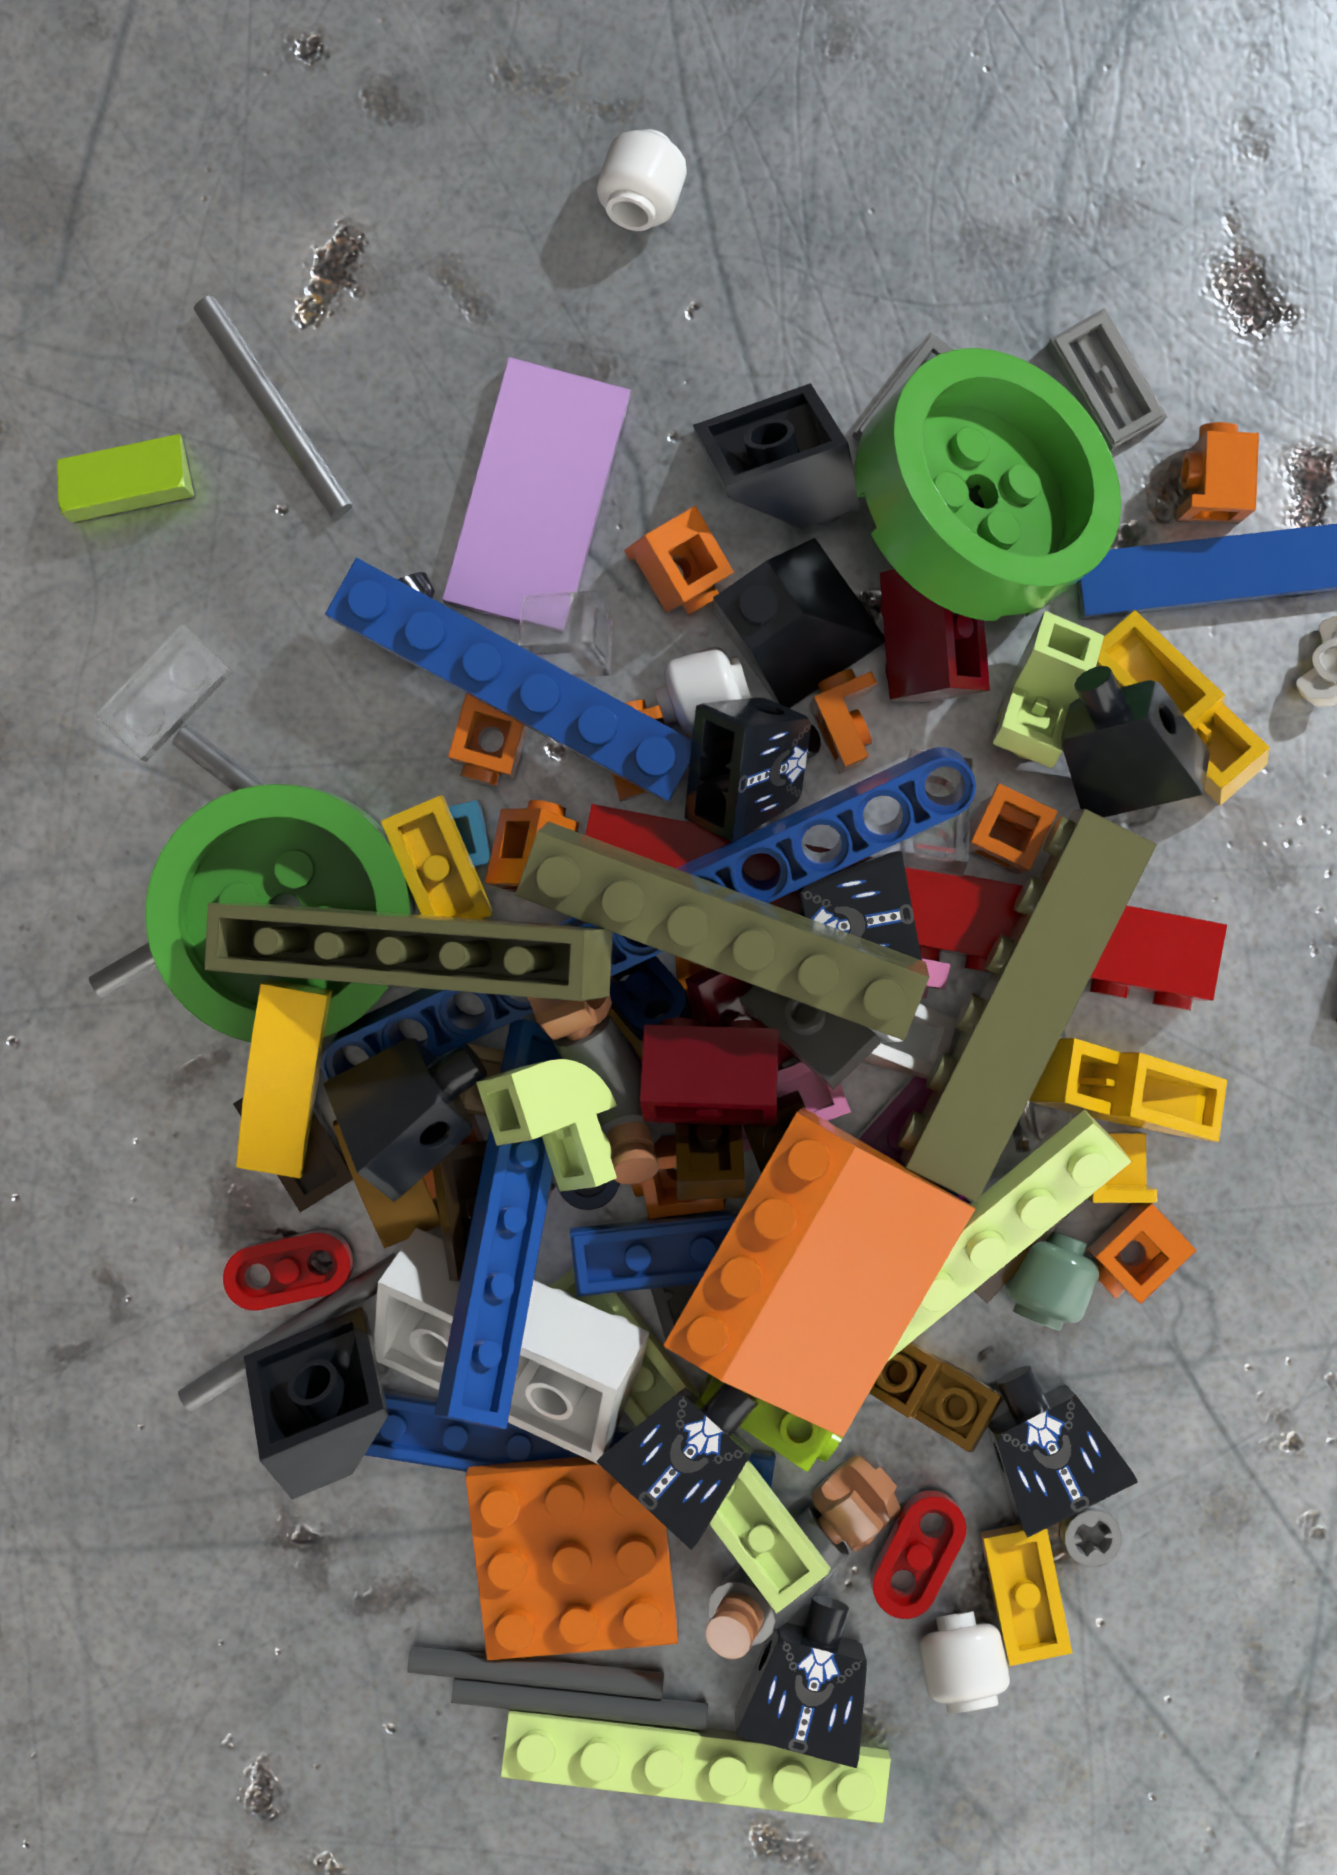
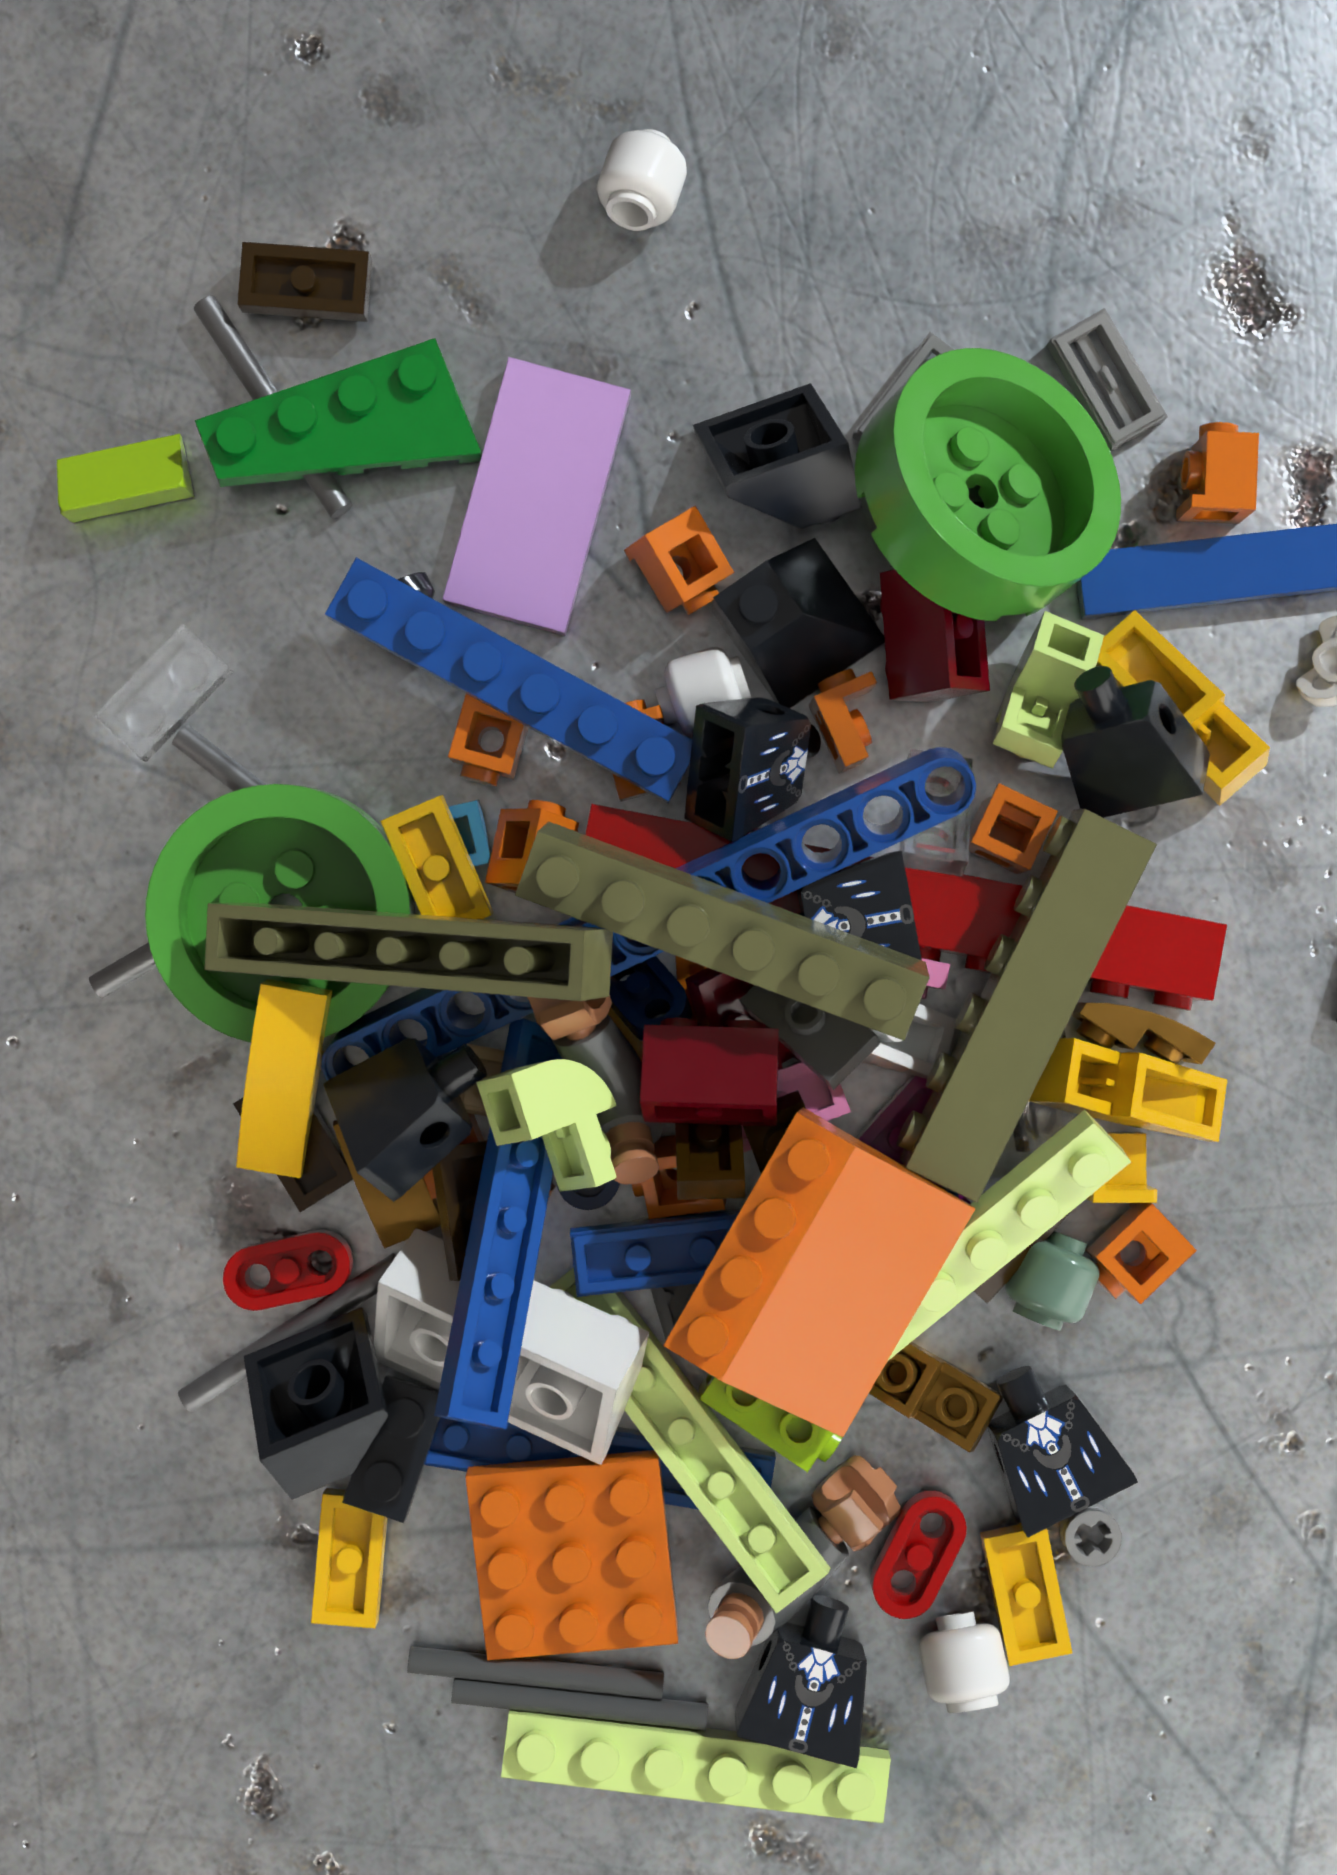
(304, 281): none -> dark brown plate
(348, 421): none -> green wing
(348, 1564): none -> yellow plate
(396, 1458): none -> black plate
(568, 631): clear panel -> none
(684, 1459): black torso -> none
(1125, 1025): none -> pearl gold slope

